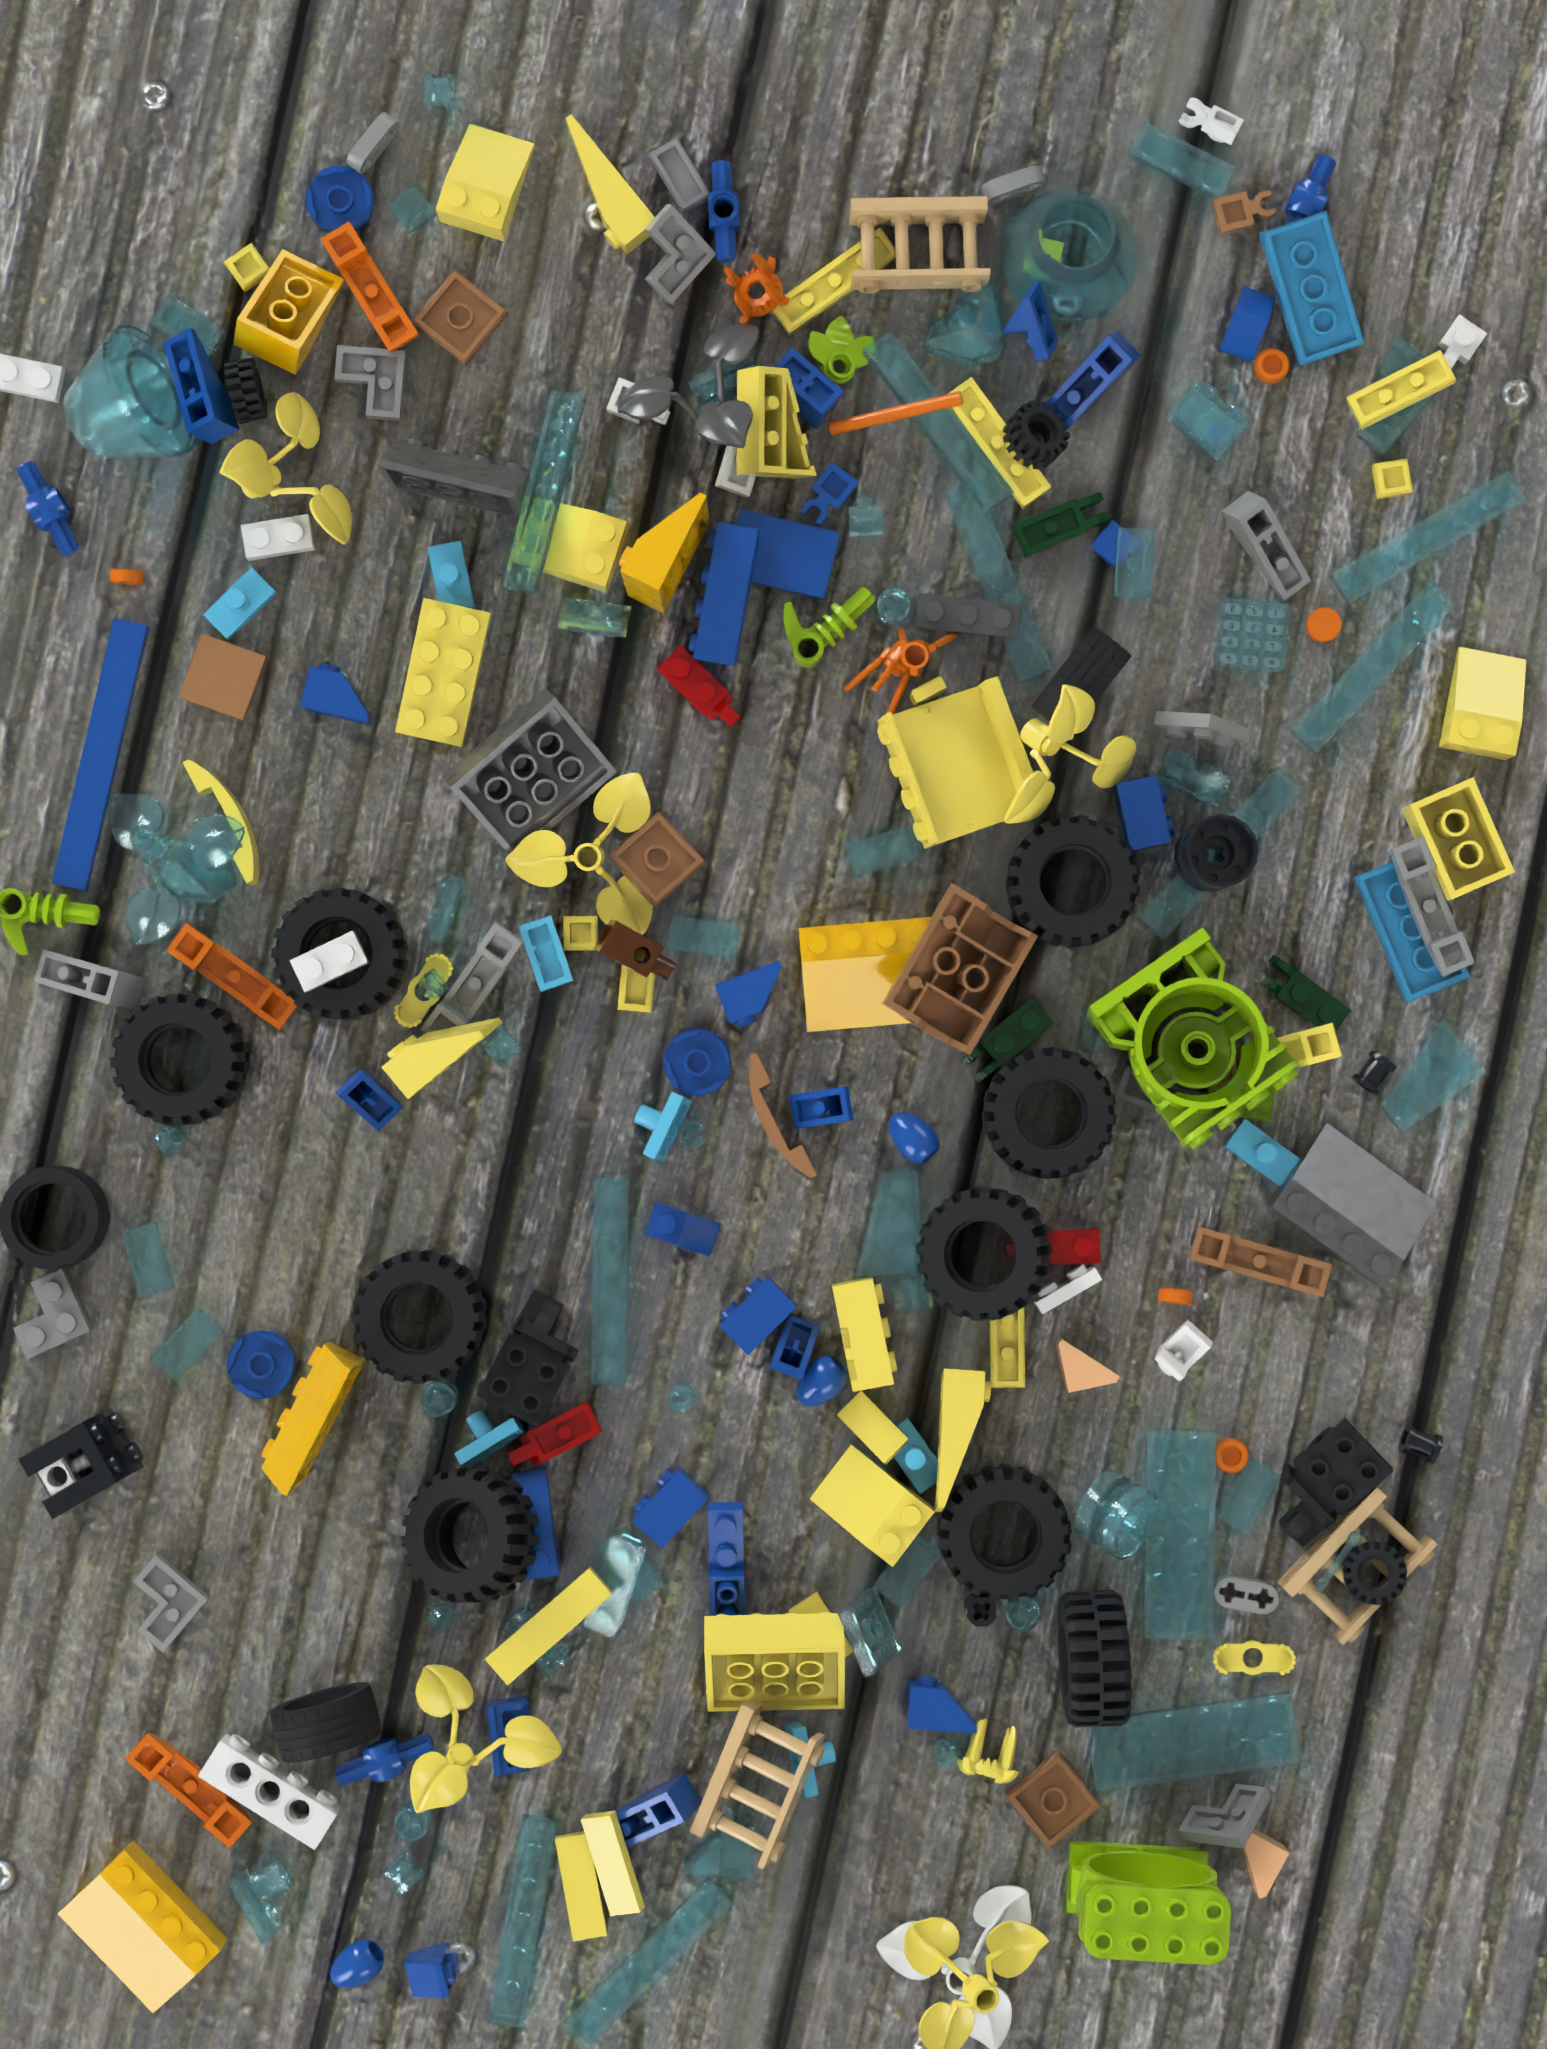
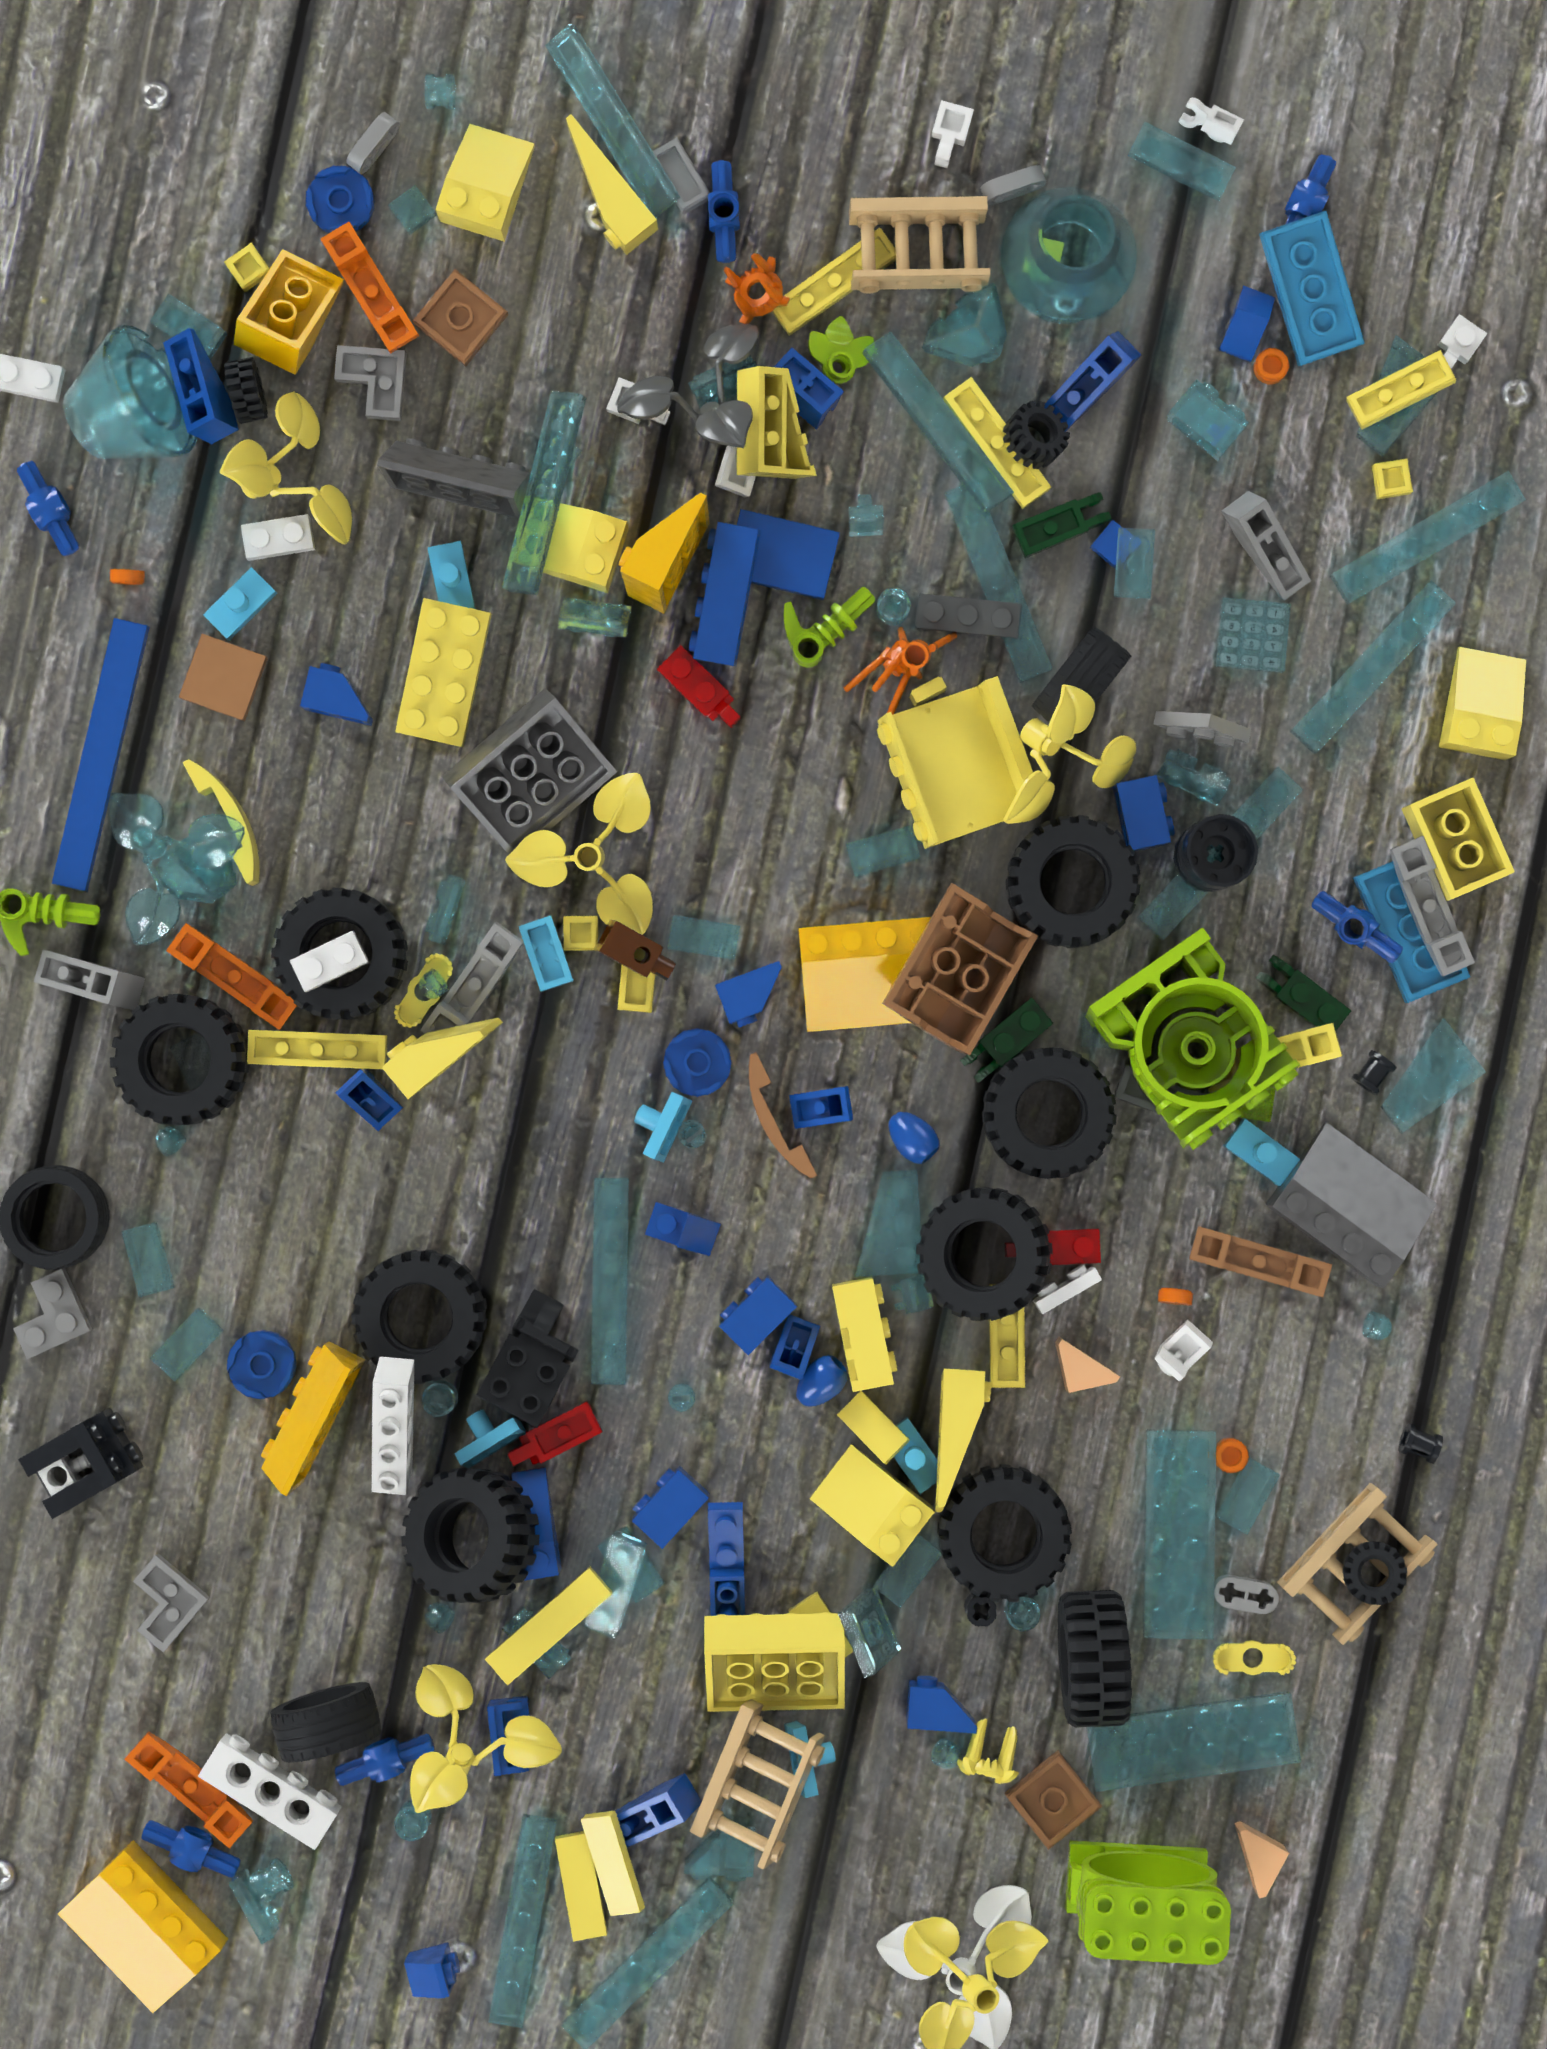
(191, 1849): none -> blue axle
(316, 1049): none -> light yellow plate
(357, 1964): blue animal -> none
(392, 1425): none -> white brick
(402, 1873): clear light blue wheel -> none
(501, 1046): clear light blue wheel -> none
(612, 120): none -> clear light blue tile
(656, 859): medium nougat tile -> none
(685, 254): light grey plate -> none
(831, 490): blue plate -> none
(896, 413): orange bar -> none
(951, 128): none -> white plate
(1034, 318): blue slope -> none
(1116, 1514): clear light blue wheel -> none
(1228, 1825): light grey plate -> none
(1237, 212): medium nougat plate -> none
(1323, 625): orange tile -> none
(1330, 1476): black plate -> none
(1354, 1539): clear light blue hinge -> none
(1371, 937): none -> blue axle
(1376, 1326): none -> clear light blue hinge

